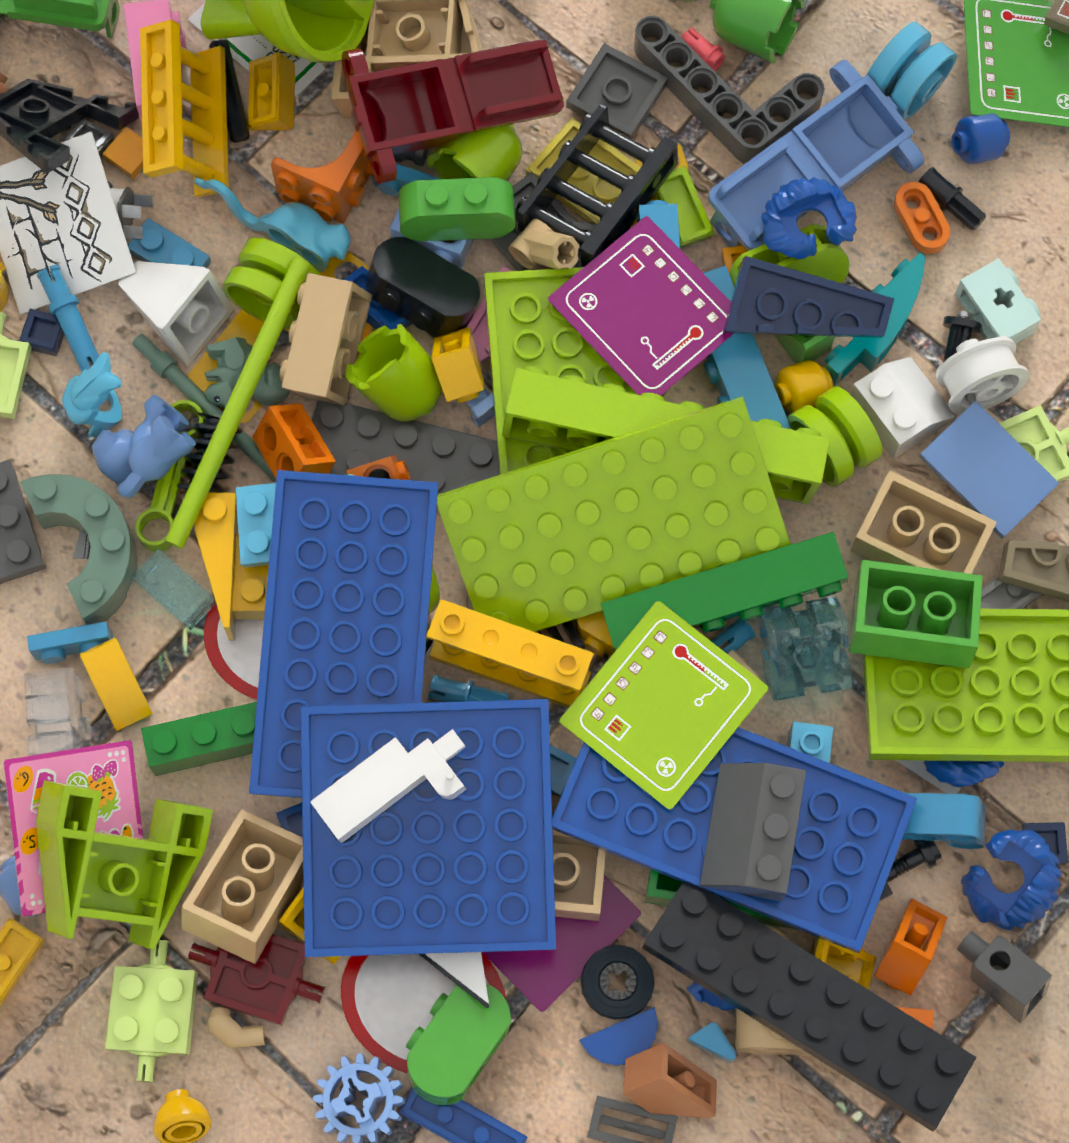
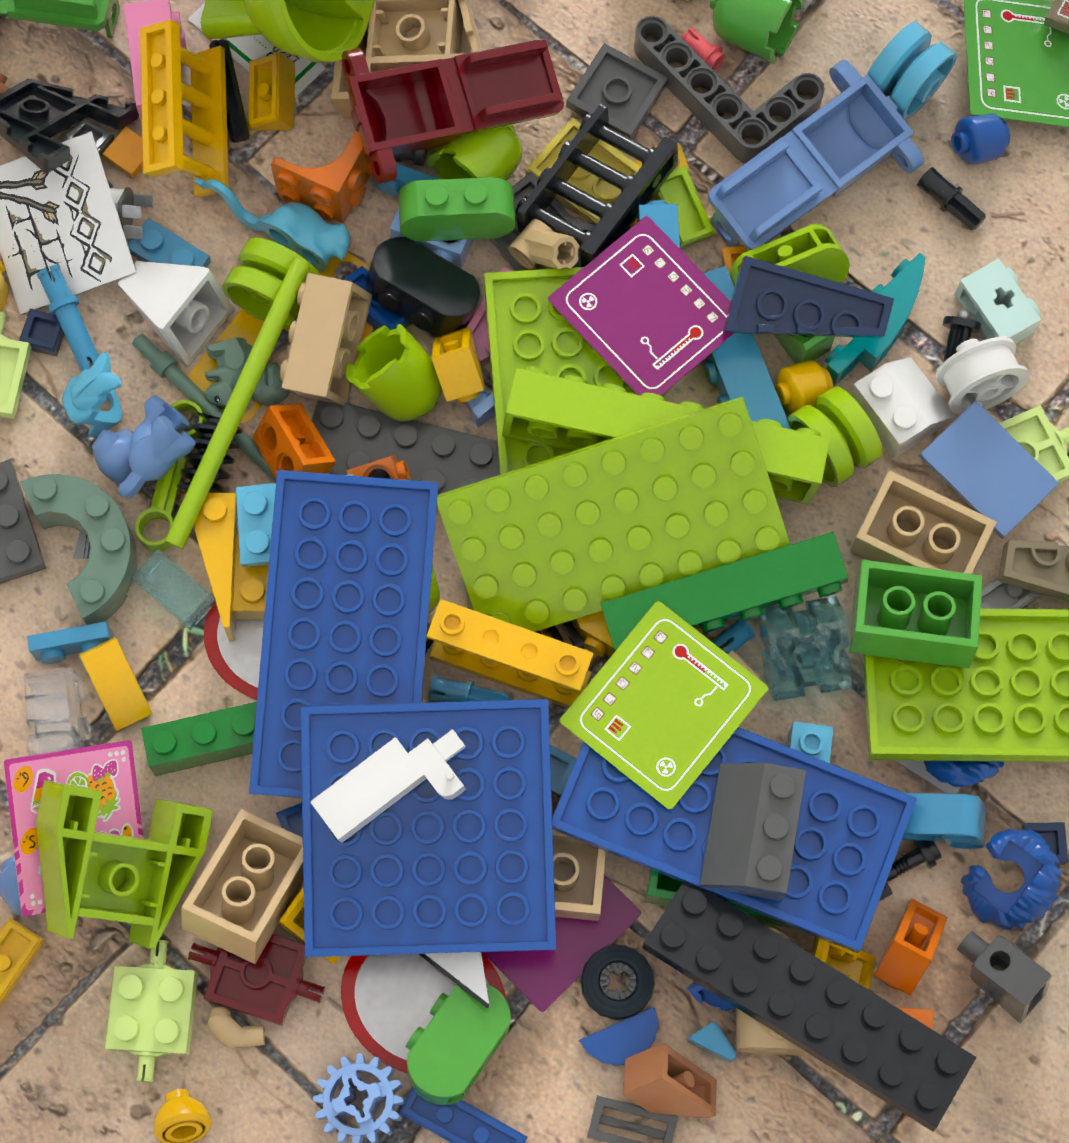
(800, 196): blue piece -> none
(924, 219): orange plate -> none

